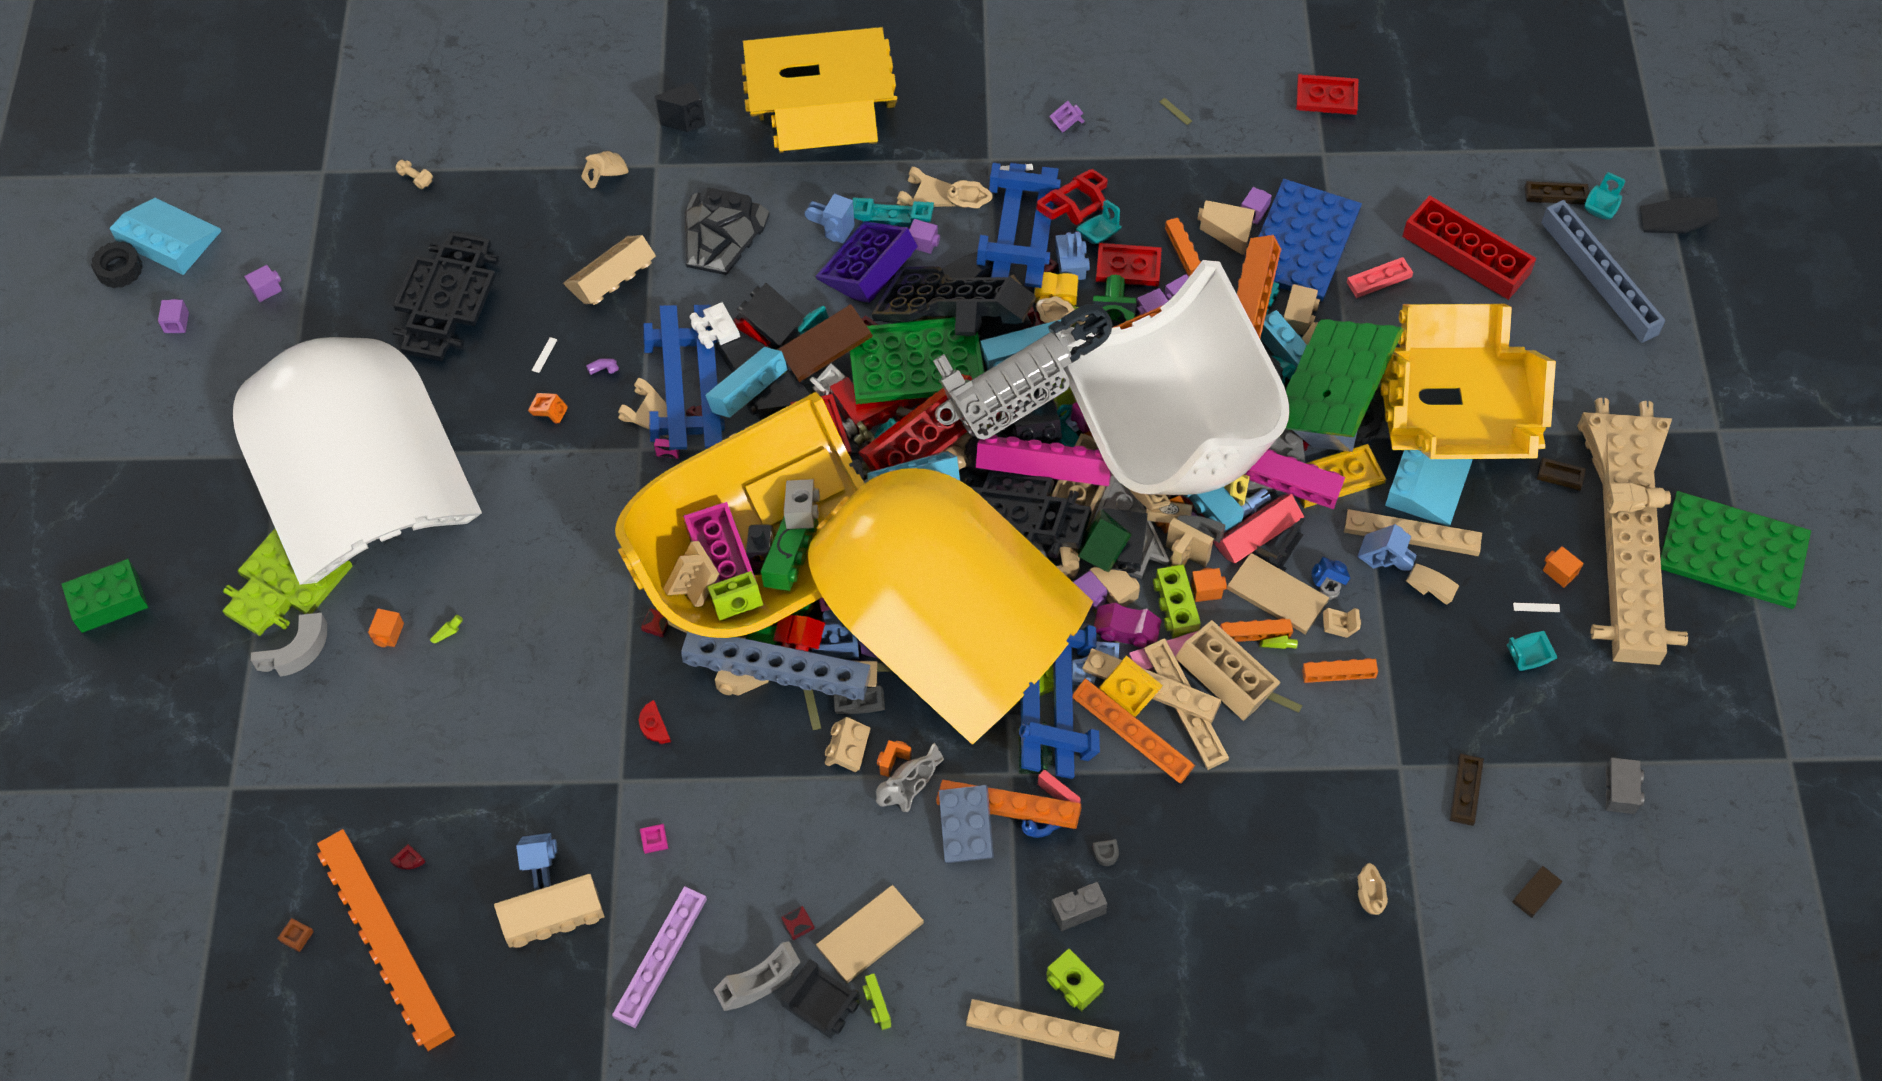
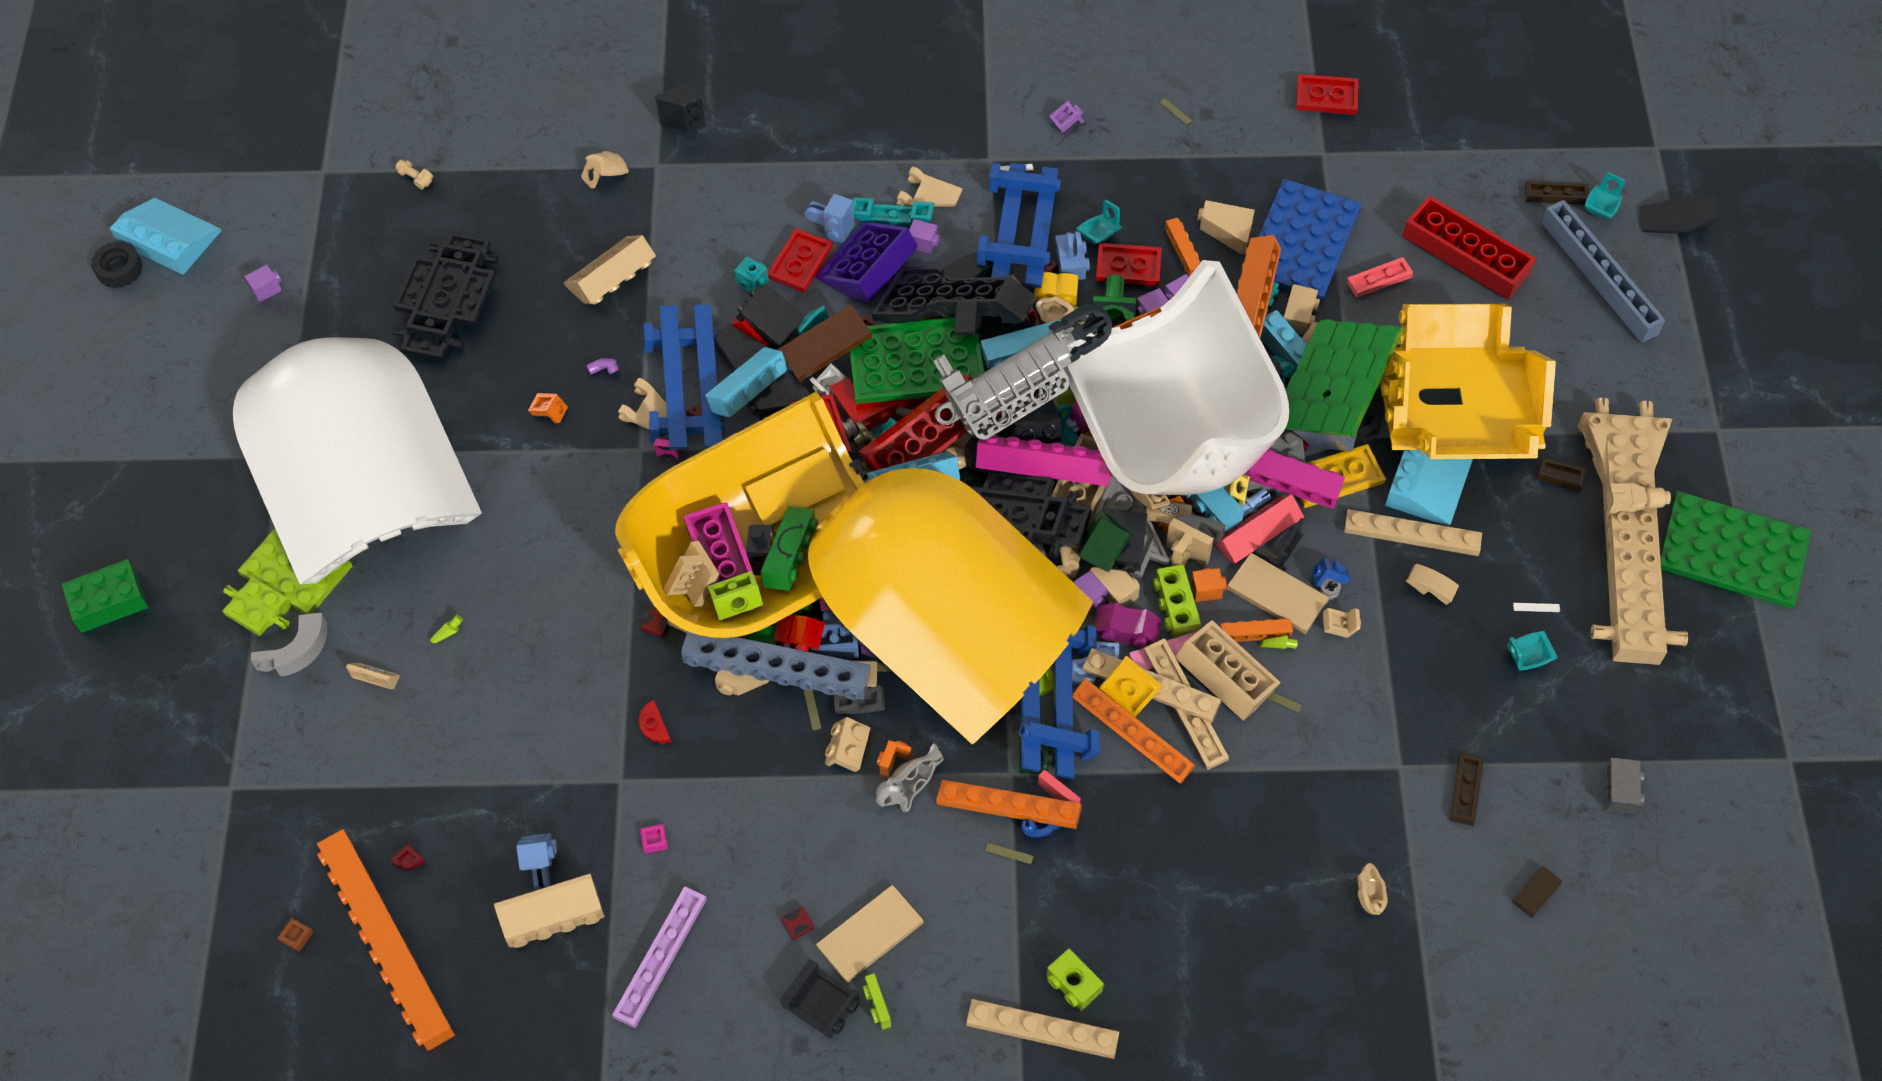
(173, 316): medium lavender brick -> none
(373, 675): none -> tan slope
(386, 628): orange brick -> none
(544, 355): white piece -> none
(720, 228): wedge -> none
(720, 322): white plate -> none
(751, 274): none -> teal brick
(759, 981): light grey arch -> none
(800, 260): none -> red plate
(800, 504): light grey brick -> none
(823, 107): yellow panel -> none
(966, 824): sand blue plate -> none
(968, 194): tan arm -> none
(1012, 854): none -> olive piece
(1068, 205): red bar -> none
(1076, 909): flat silver piece -> none
(1106, 852): dark grey tile -> none
(1258, 201): medium lavender brick -> none
(1340, 670): orange piece -> none
(1387, 548): medium blue brick -> none
(1562, 566): orange brick -> none

